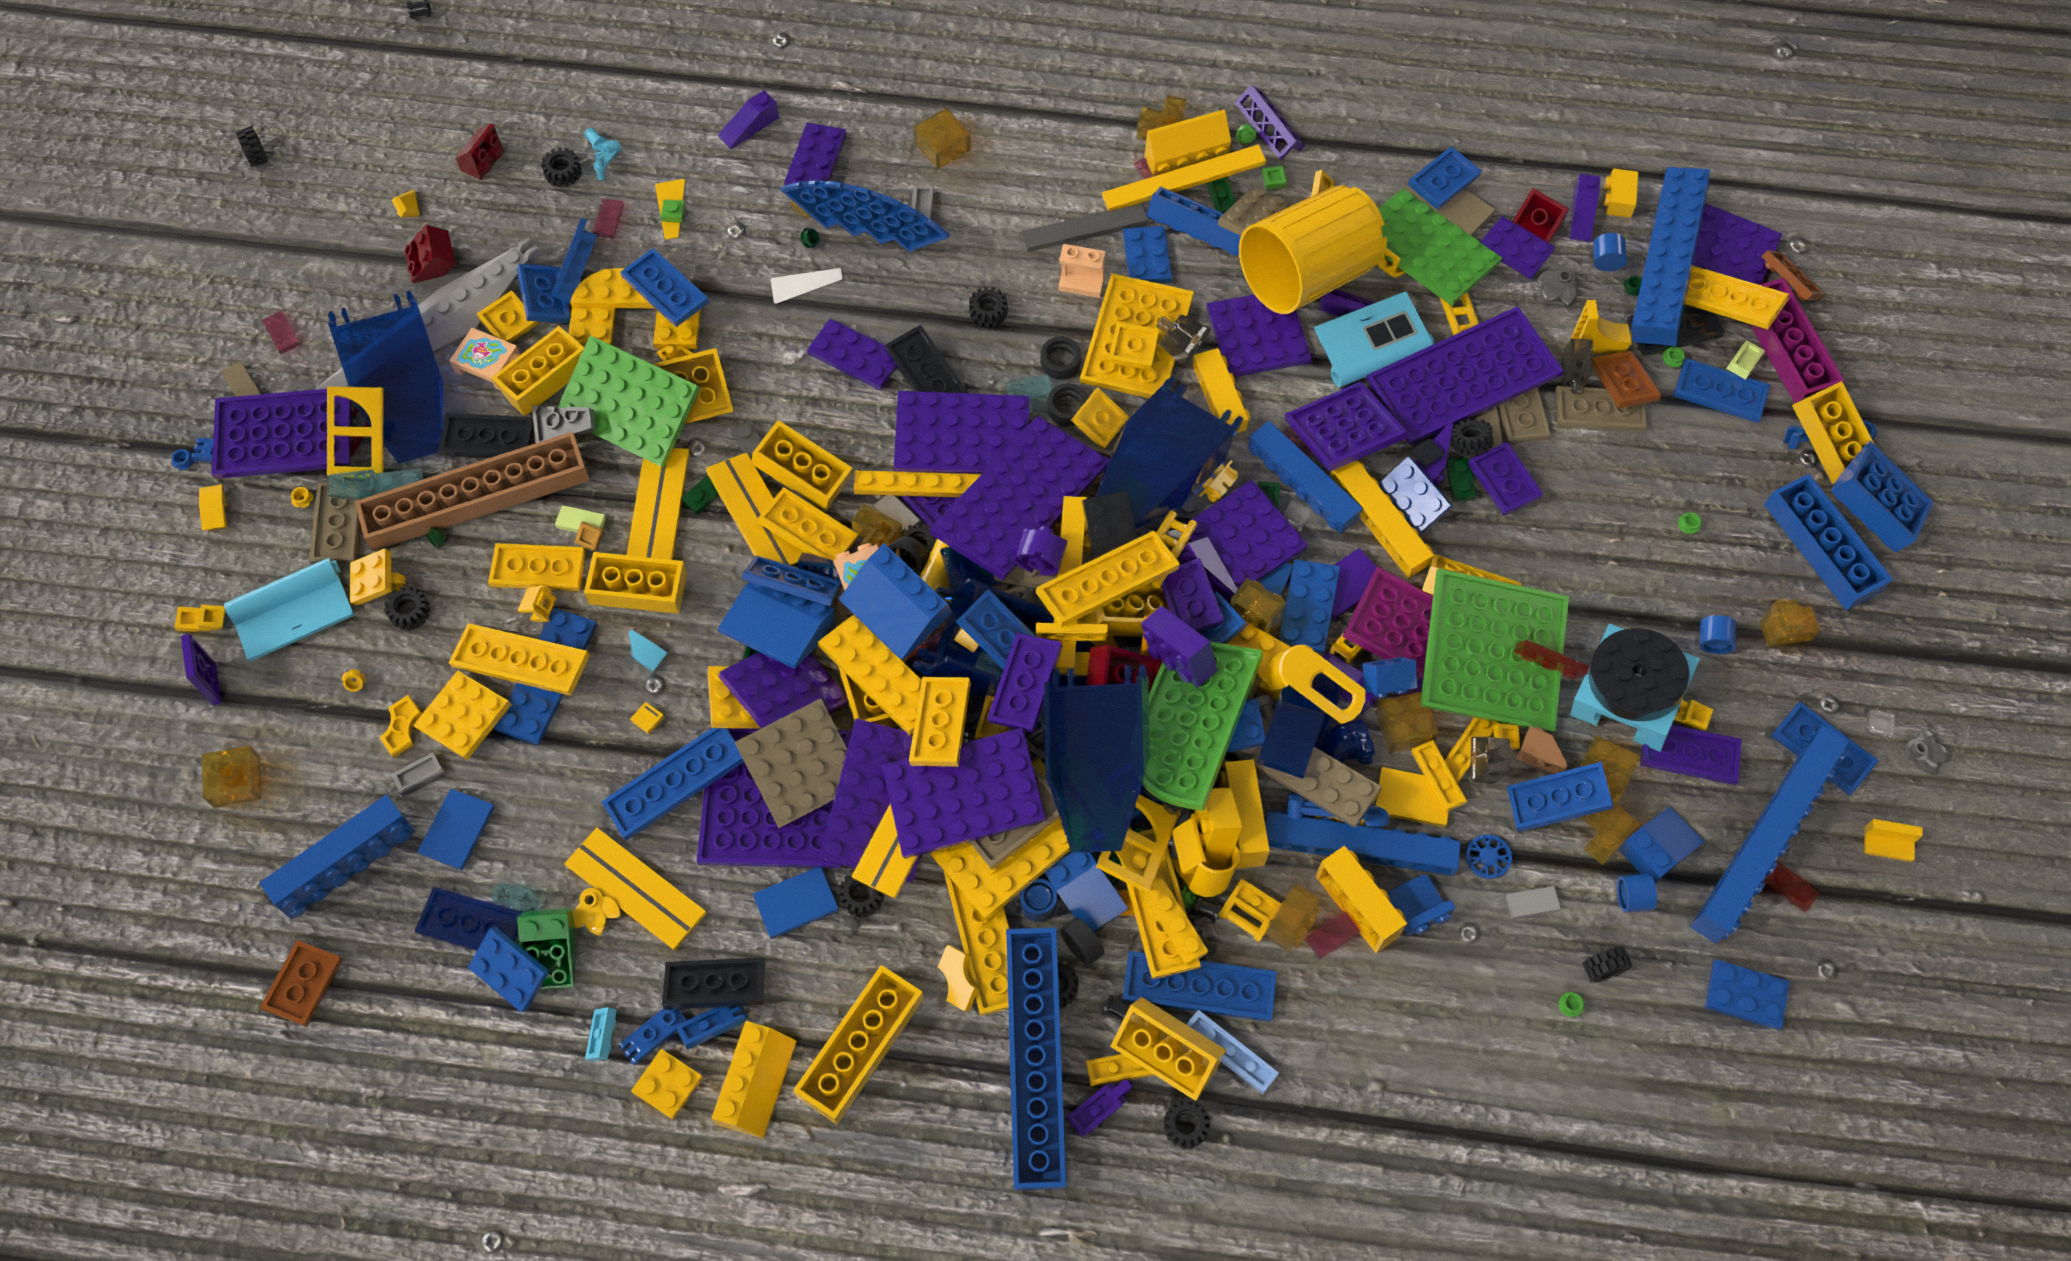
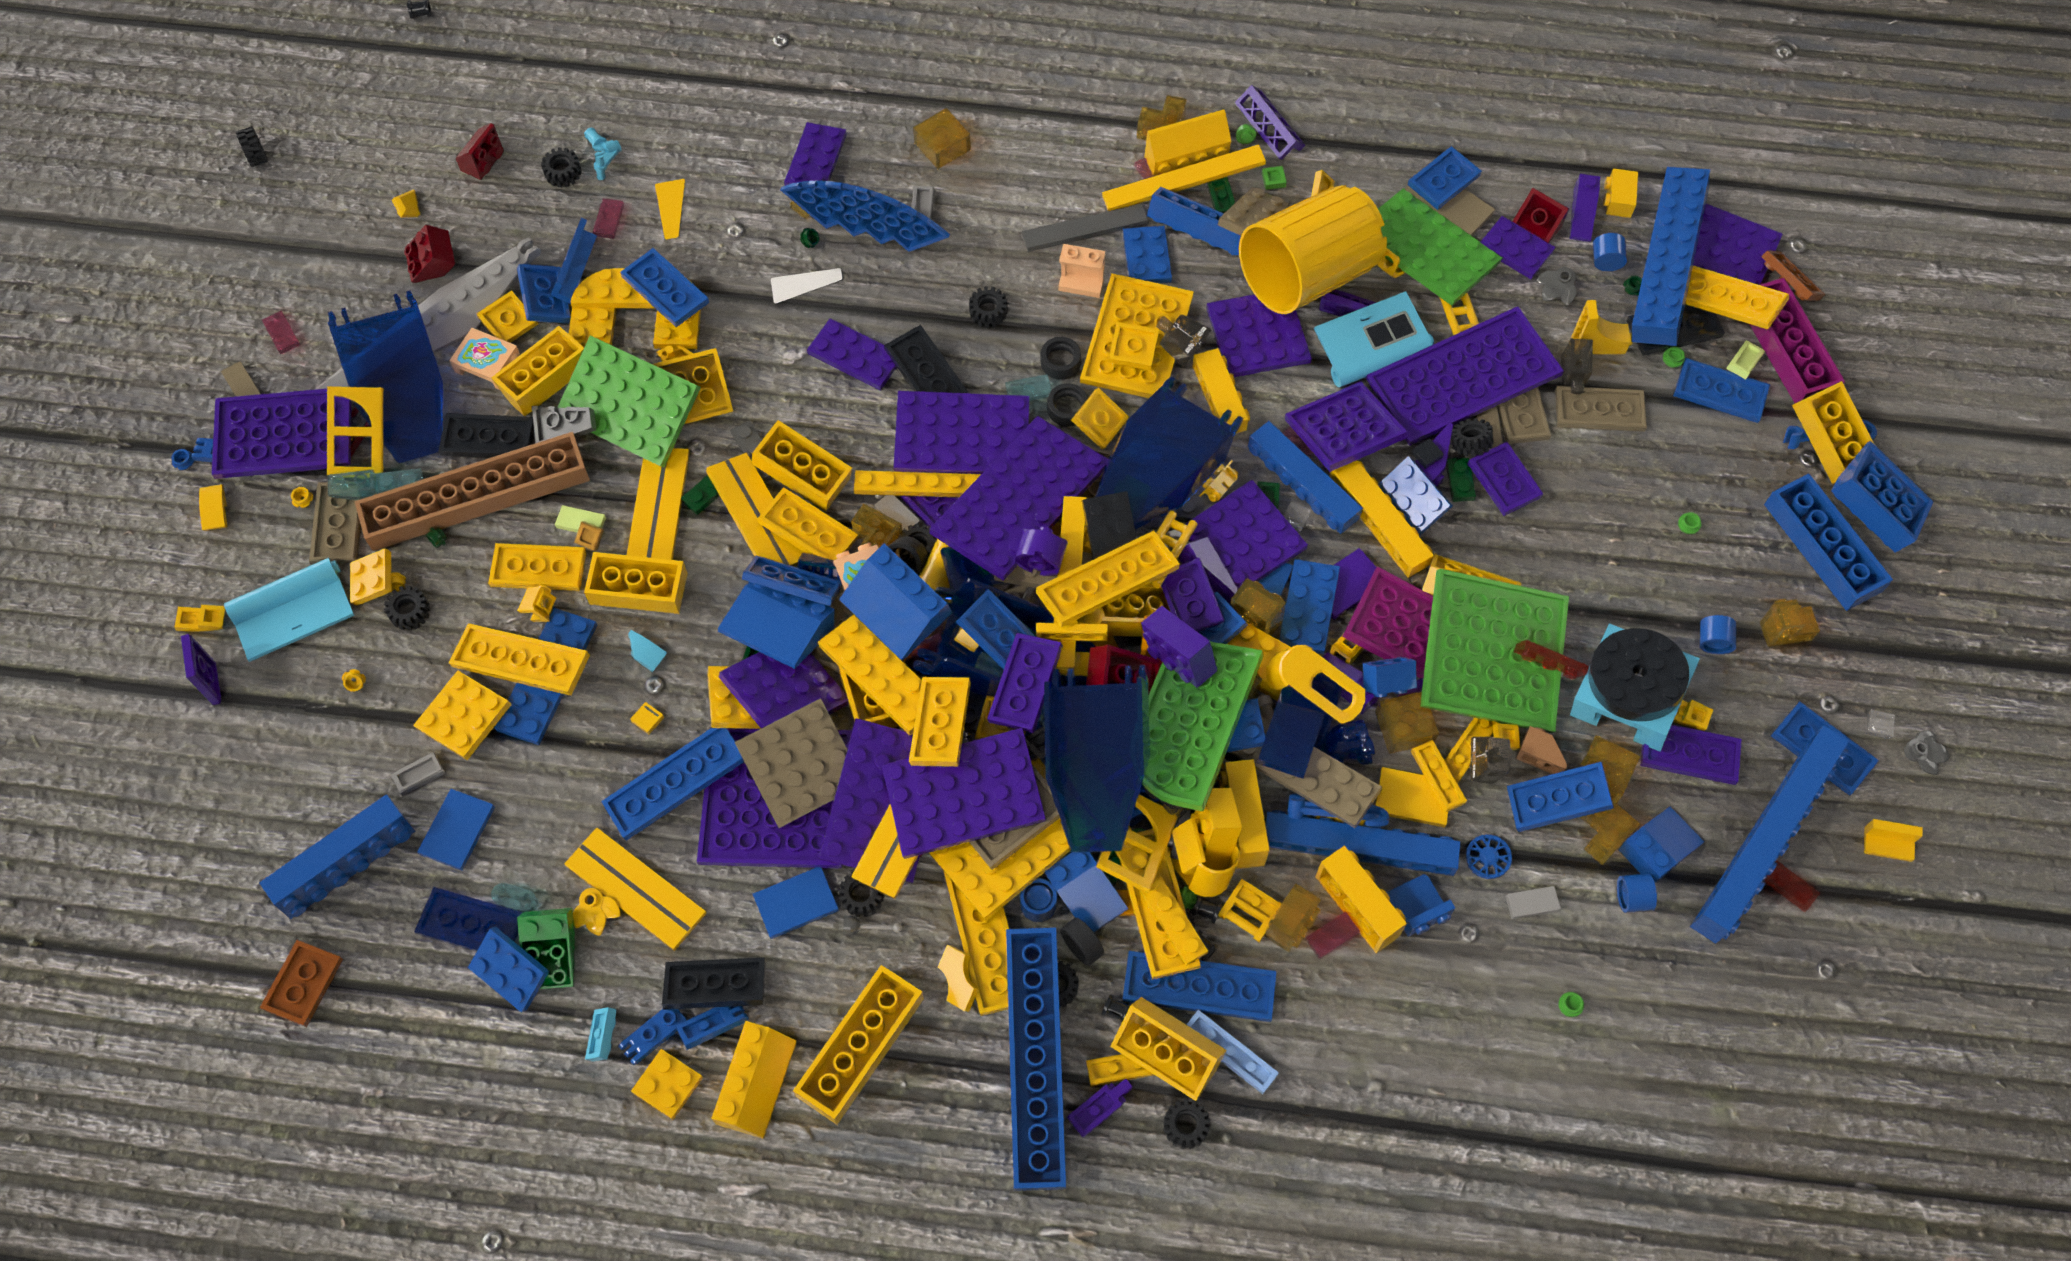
(231, 776): clear yellow brick -> none
(398, 735): yellow tile -> none
(673, 211): bright green plate -> none
(750, 119): dark purple slope -> none
(1607, 964): black tyre -> none
(1625, 379): dark orange plate -> none
(1747, 994): blue plate -> none

